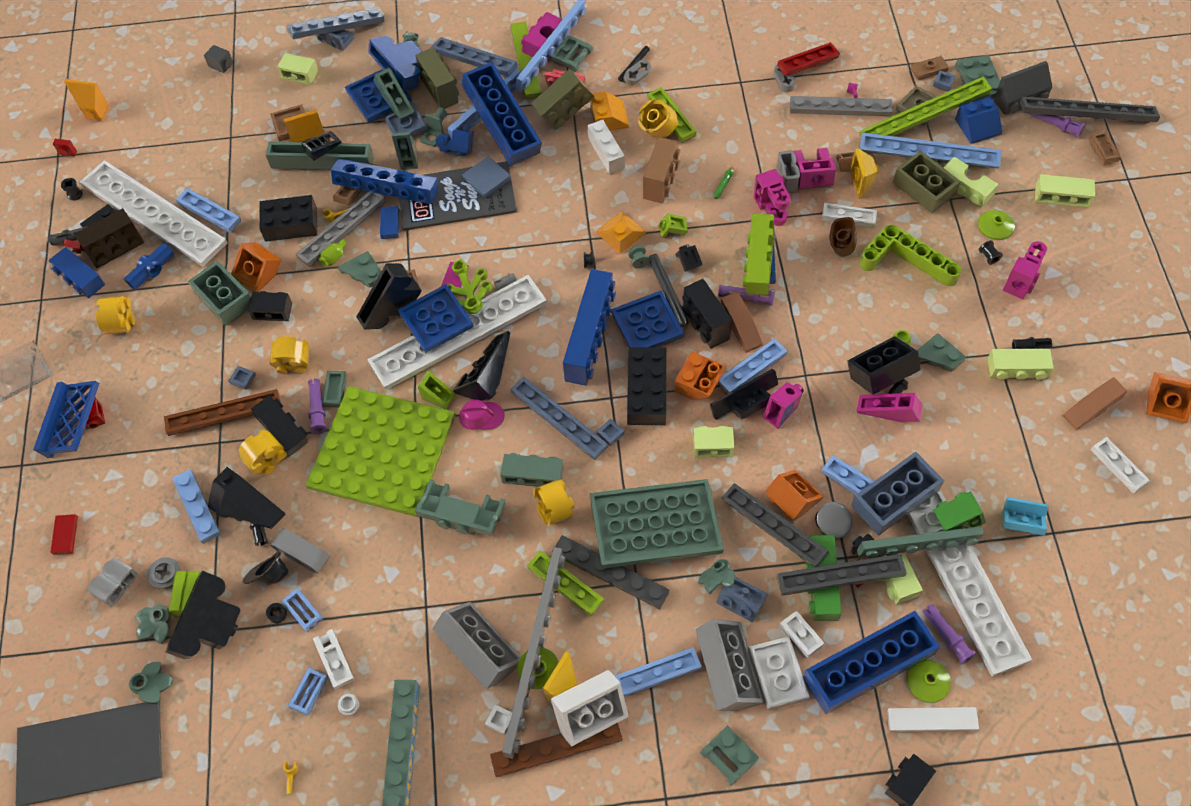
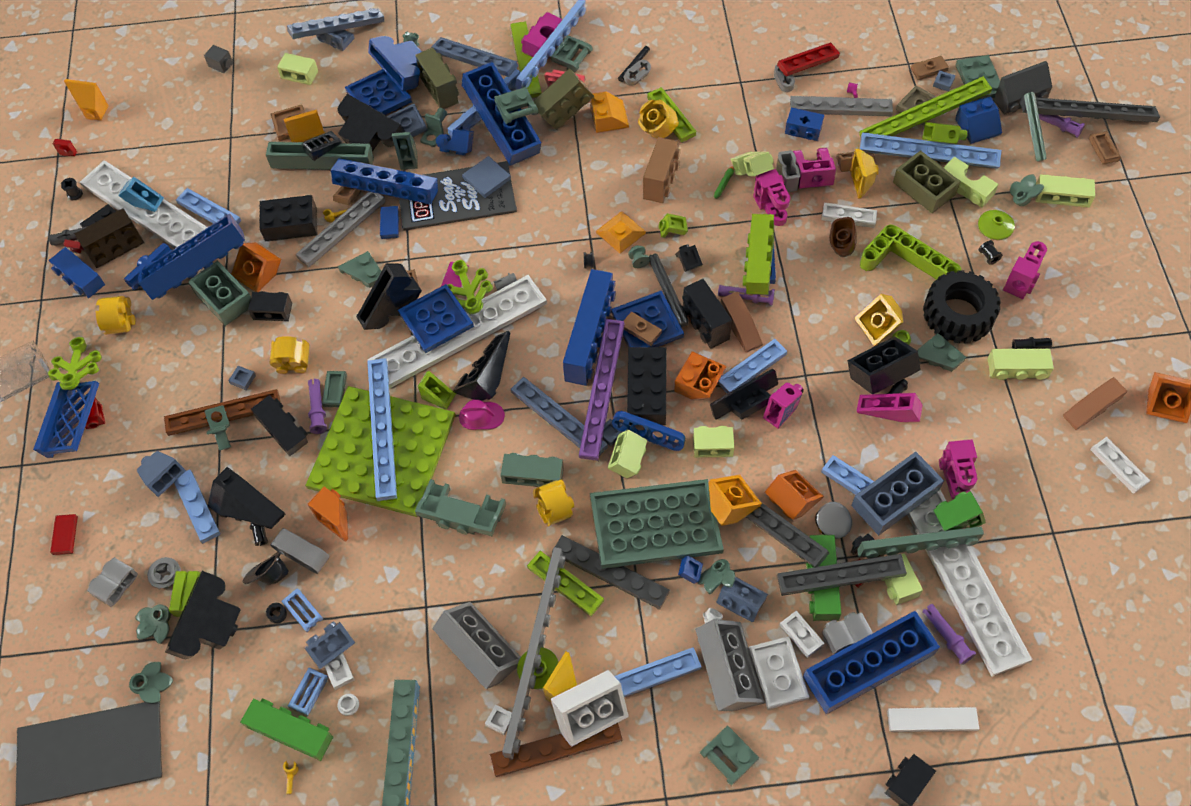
(72, 378): none -> lime plant
(140, 195): none -> dark azure slope
(159, 472): none -> sand blue torso
(191, 257): none -> blue brick
(218, 428): none -> sand green bracket
(261, 453): yellow brick -> none
(287, 729): none -> bright green brick
(329, 644): none -> sand blue bracket
(330, 512): none -> orange slope
(332, 253): lime plant -> none
(366, 124): none -> black brick
(381, 430): none -> light blue plate
(393, 93): sand green slope -> none
(513, 101): none -> sand green plate
(601, 390): none -> medium lavender tile
(606, 147): white brick -> none
(627, 454): none -> yellowish green brick
(641, 328): none -> medium nougat plate
(649, 428): none -> blue beam
(690, 569): none -> blue plate
(712, 614): none -> white plate
(731, 499): none -> light orange slope
(752, 163): none -> yellowish green arch
(804, 124): none -> blue brick
(846, 632): none -> light grey brick
(880, 318): none -> yellow slope
(922, 688): lime dish -> none
(943, 133): none -> lime torso
(958, 466): none -> dark pink brick
(967, 288): none -> black tyre
(1025, 190): none -> sand green plate
(1025, 516): medium azure bracket -> none
(1035, 126): none -> sand green axle

